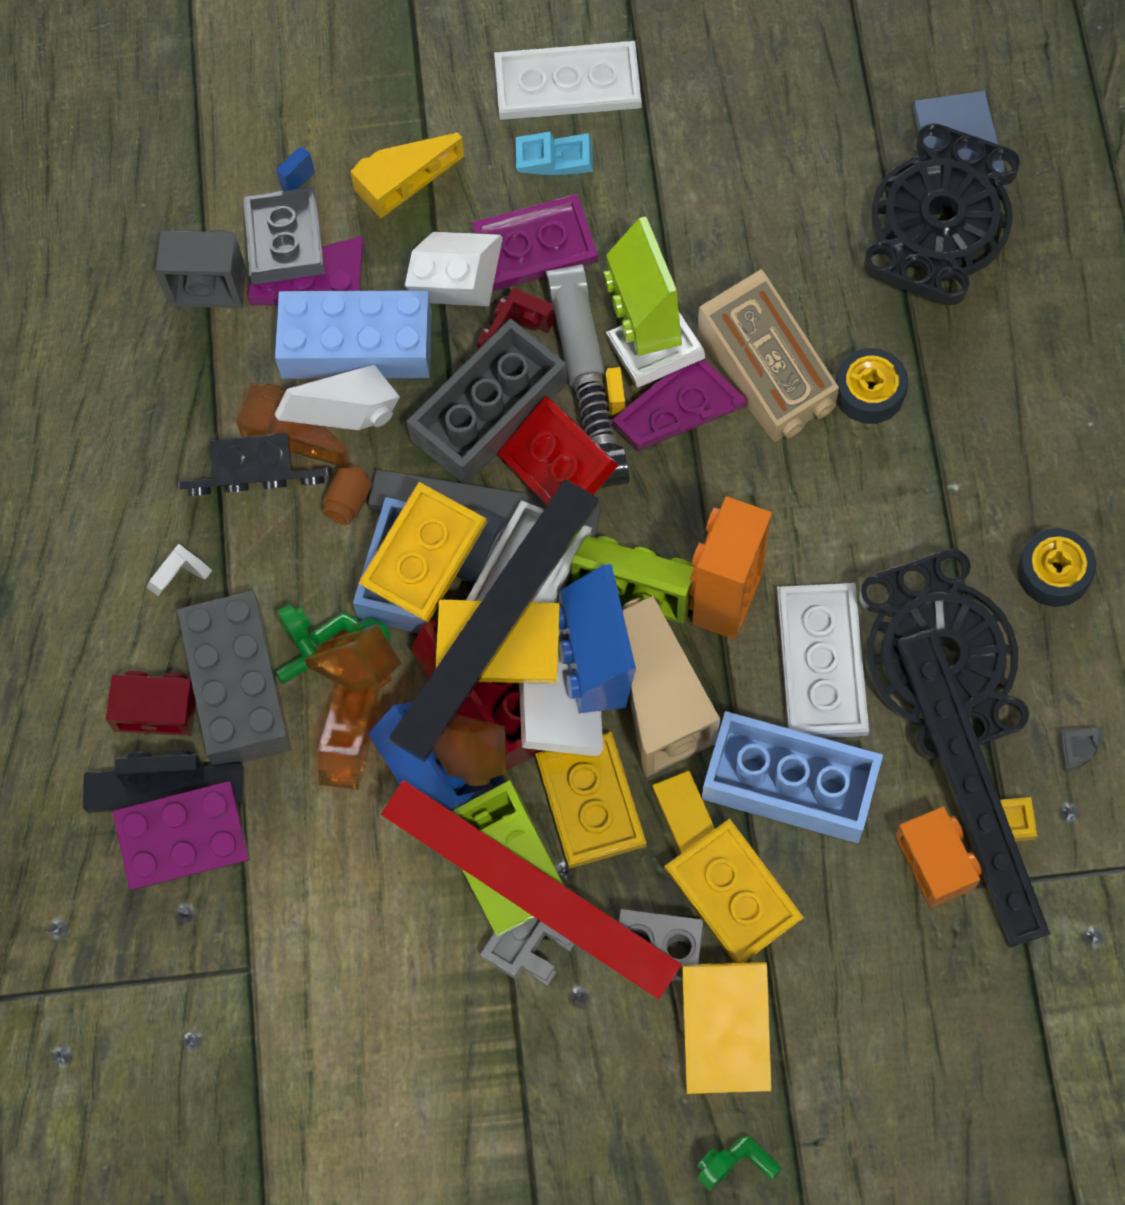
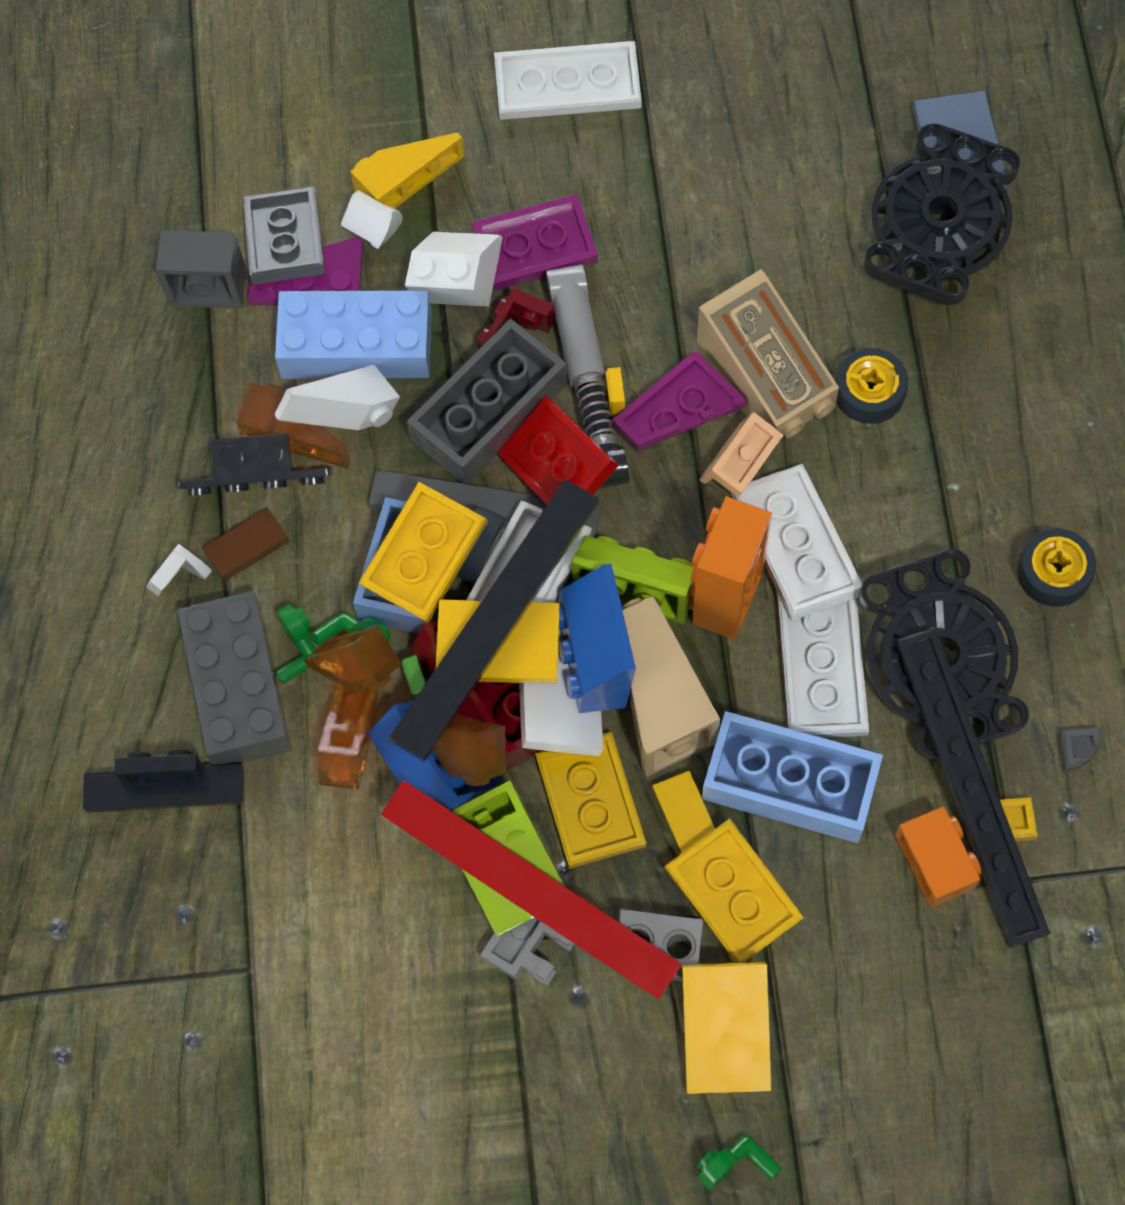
(151, 704): dark red brick -> none
(181, 835): magenta plate -> none
(245, 544): none -> reddish brown tile
(295, 170): blue tile -> none
(346, 495): dark orange brick -> none
(371, 219): none -> white tile
(413, 675): none -> bright green tile
(551, 156): medium azure slope -> none
(643, 291): lime slope -> none
(655, 365): white tile -> none
(743, 454): none -> light nougat panel
(802, 546): none -> white tile

